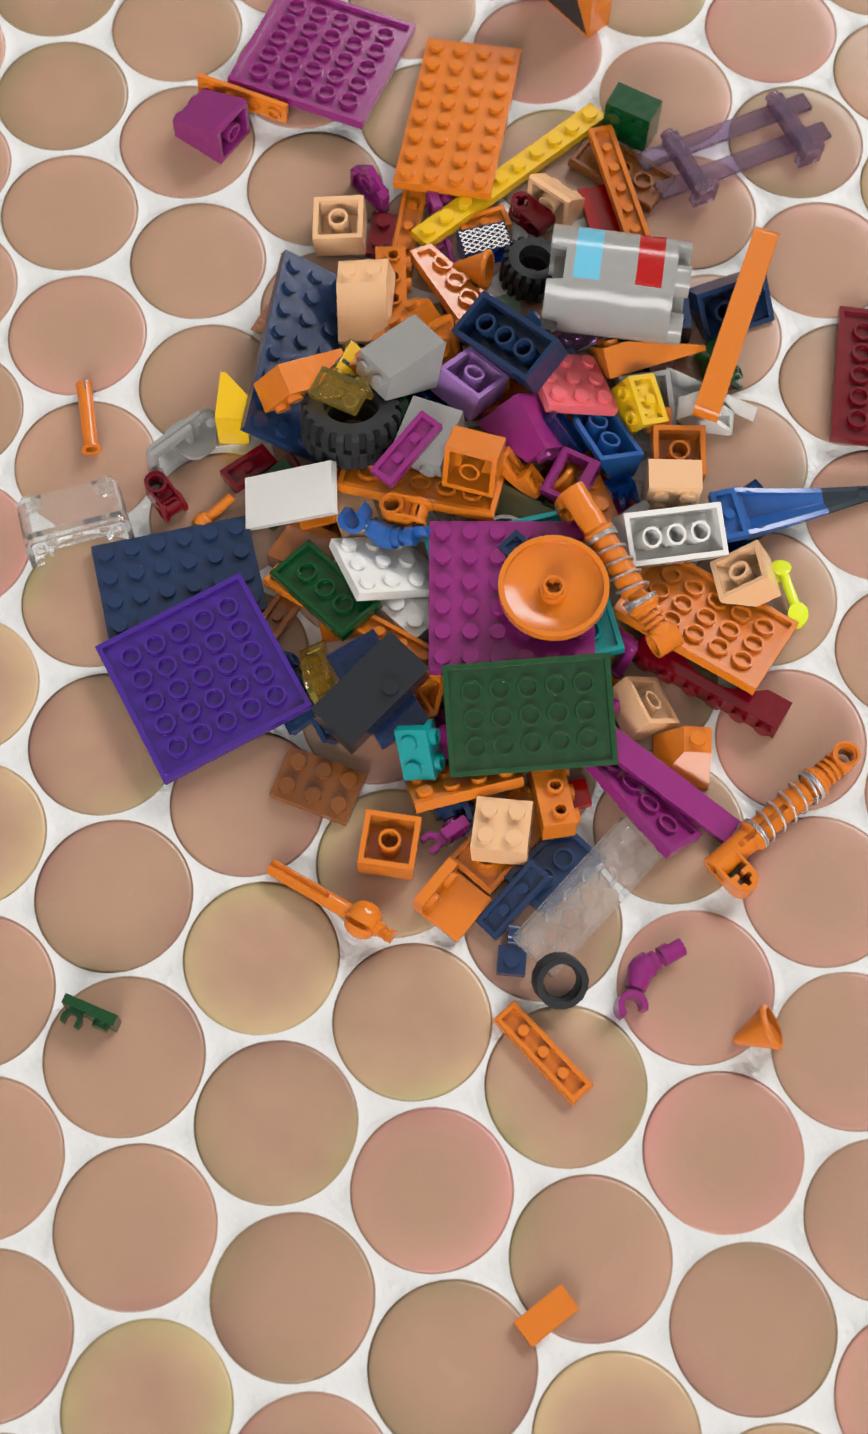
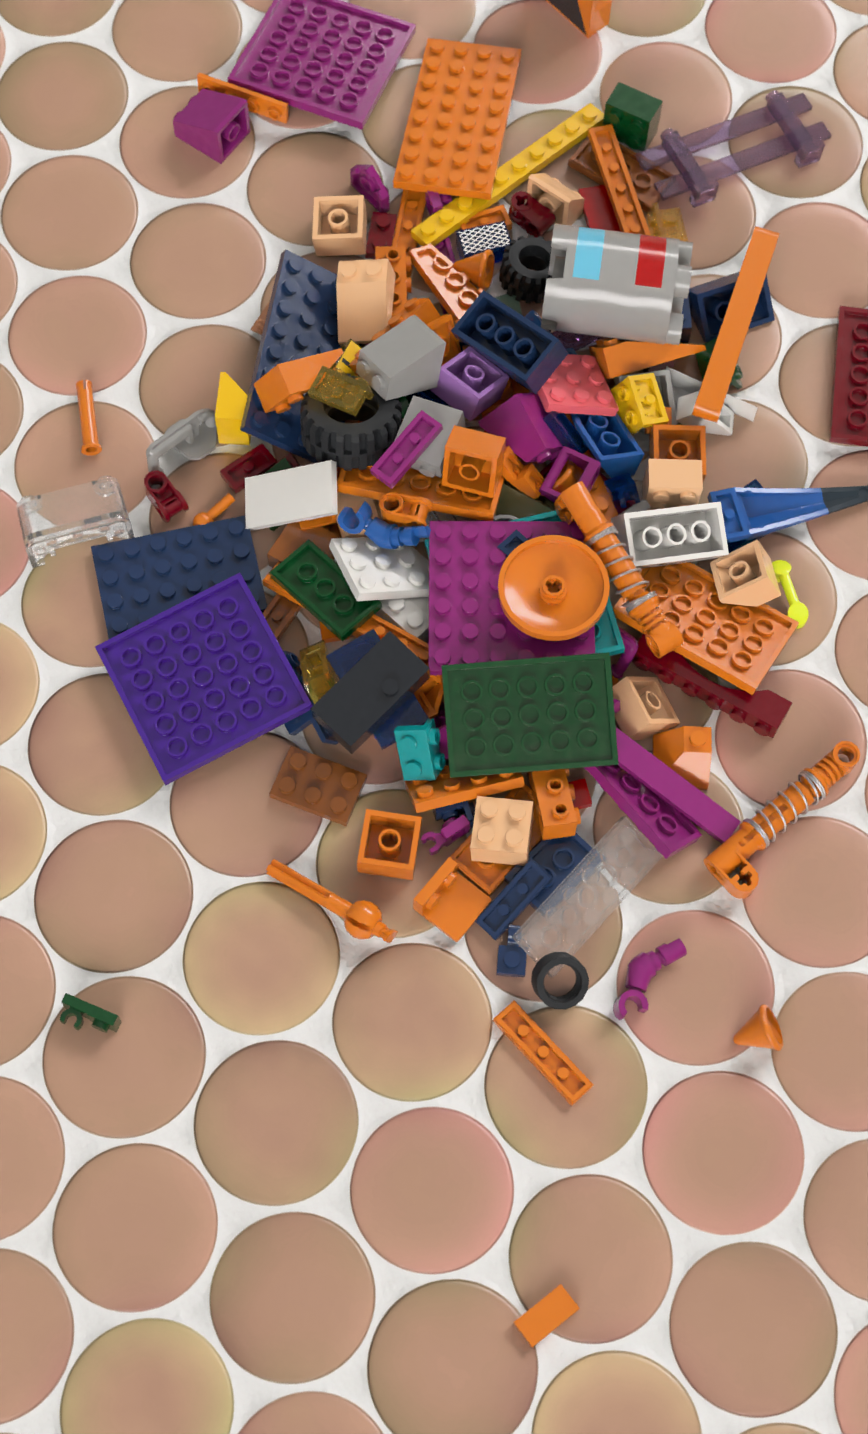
(667, 223): none -> clear yellow bracket

